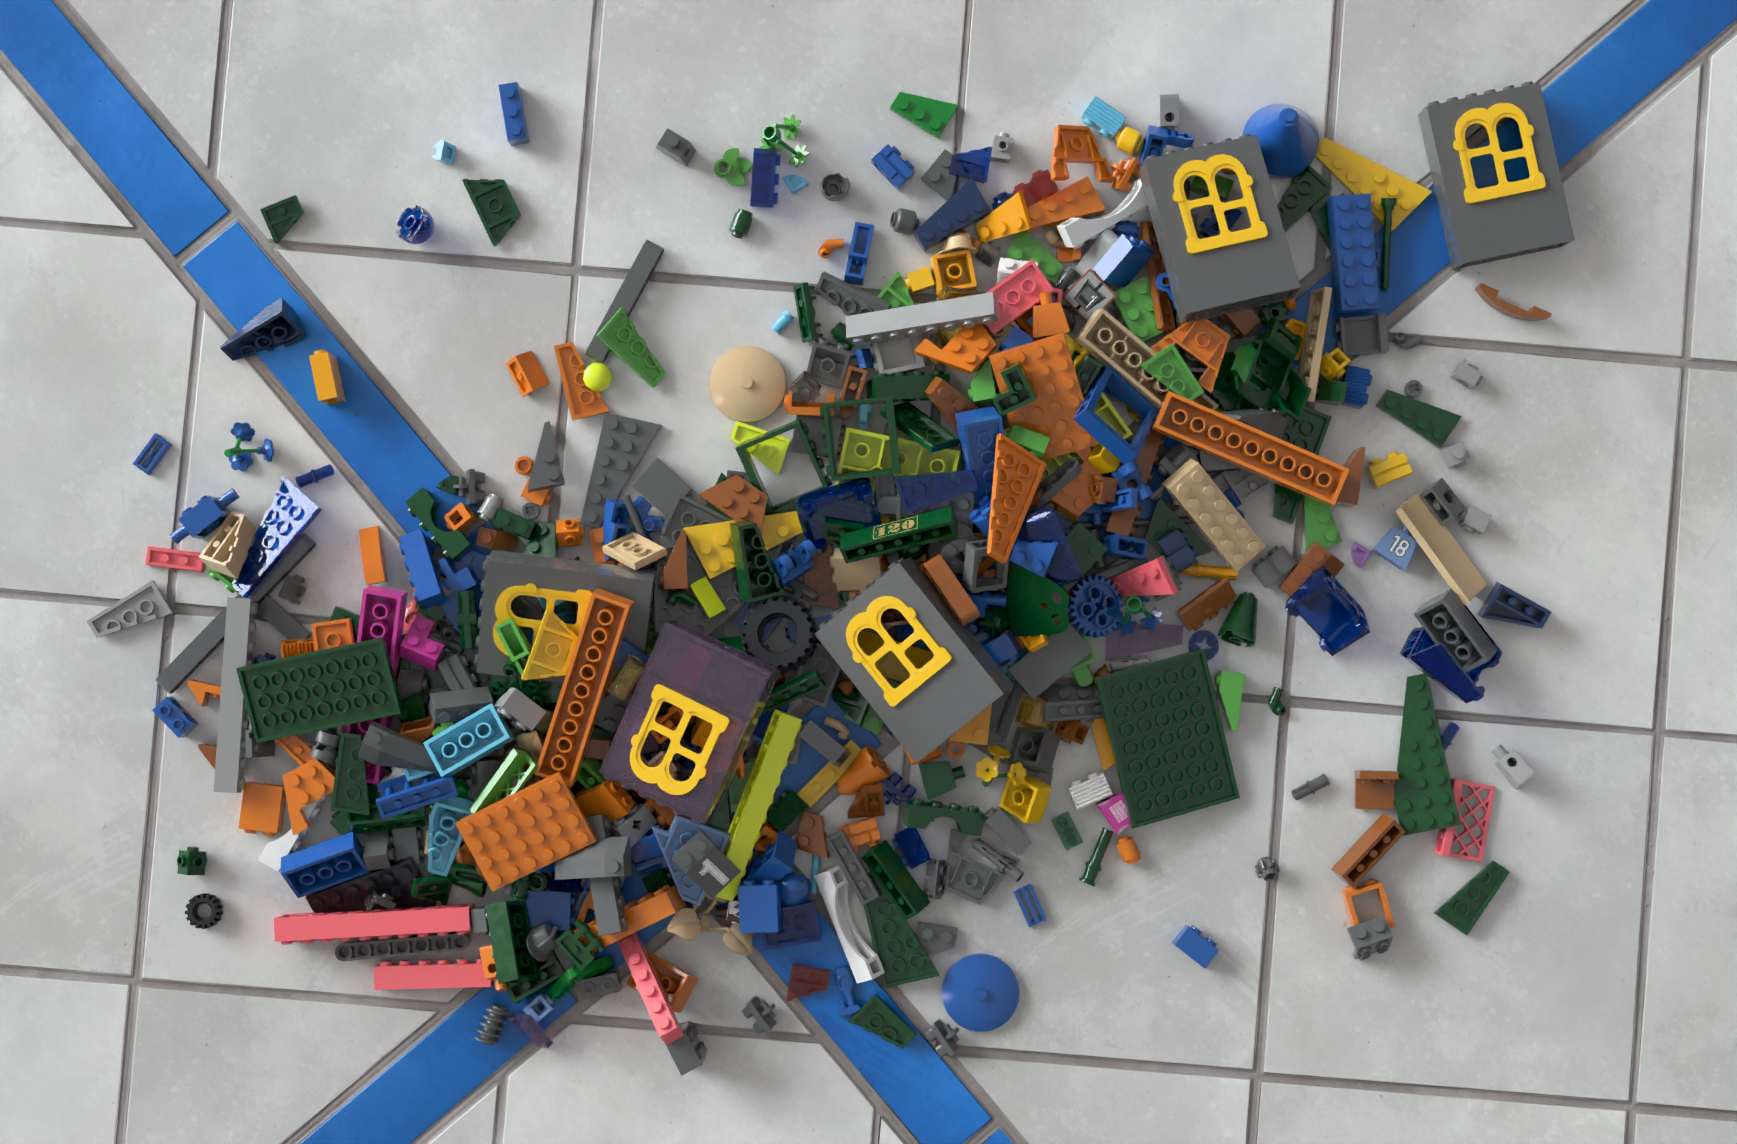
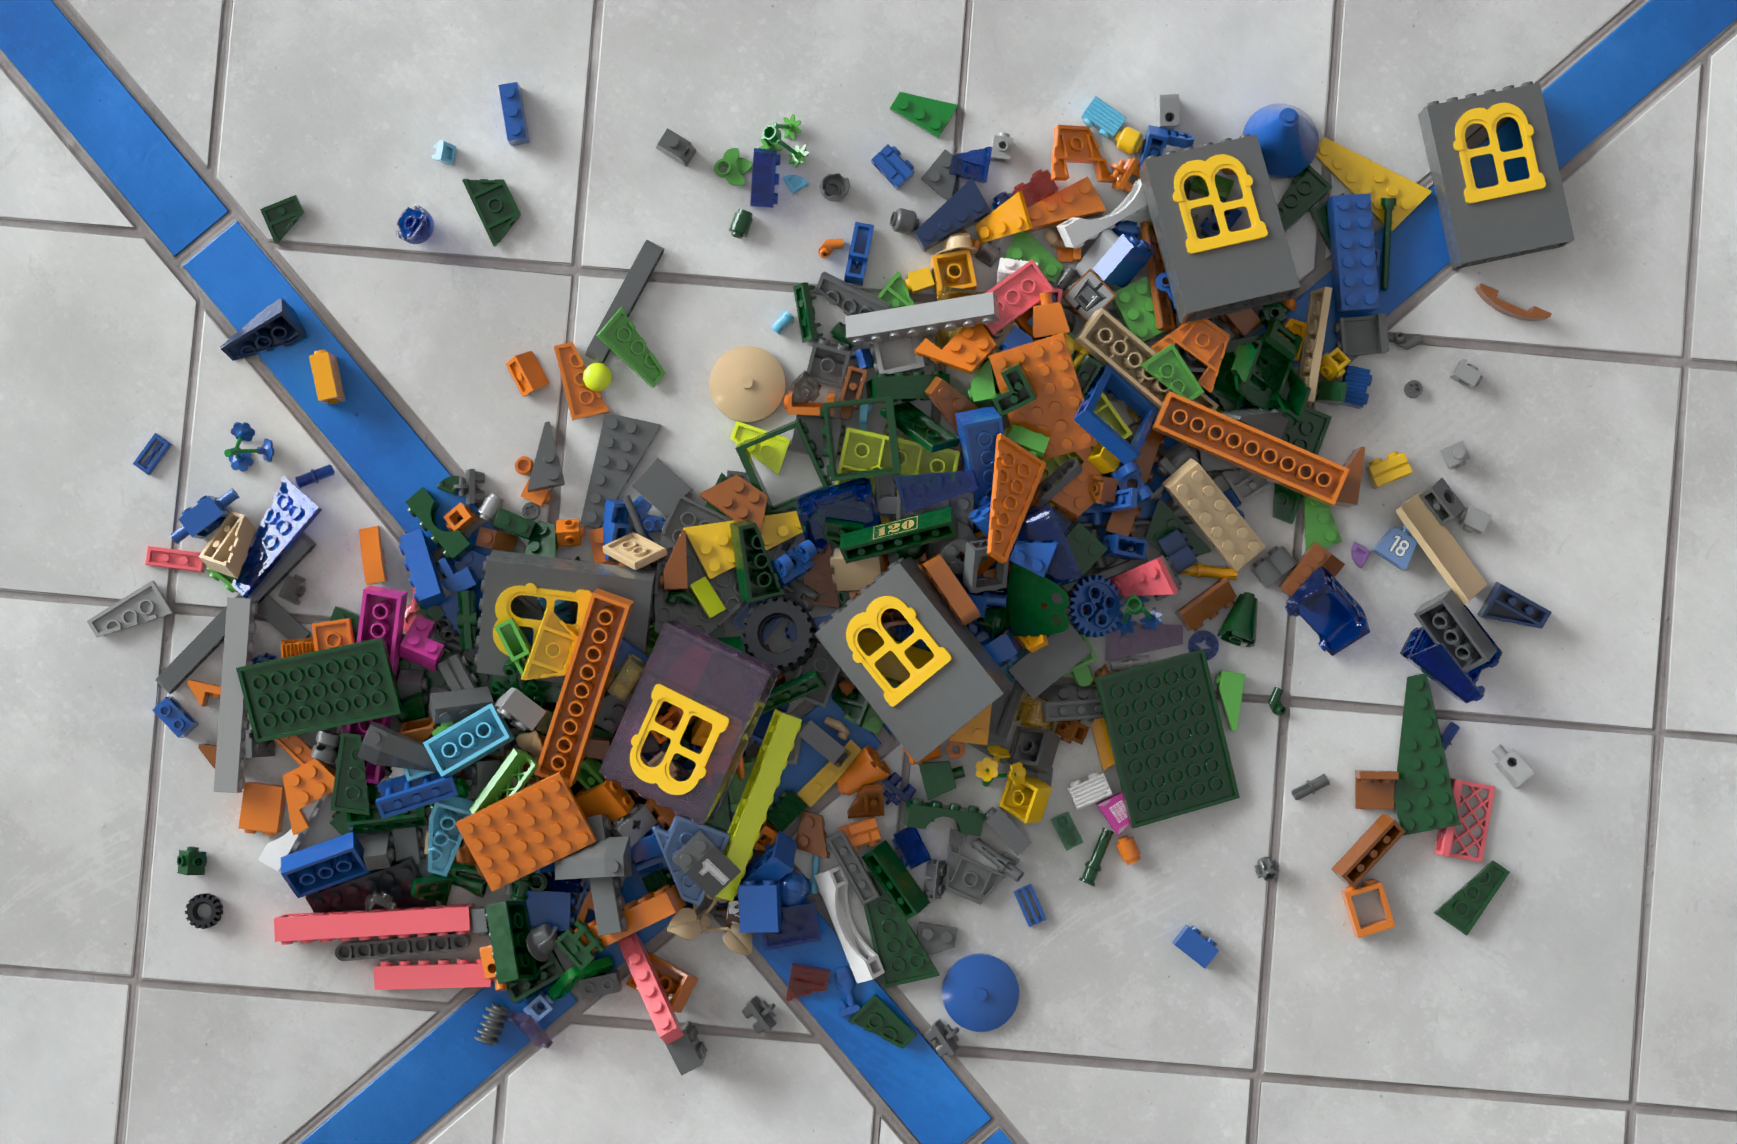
(1370, 937): dark grey bracket -> none
(1422, 418): dark green wing -> none

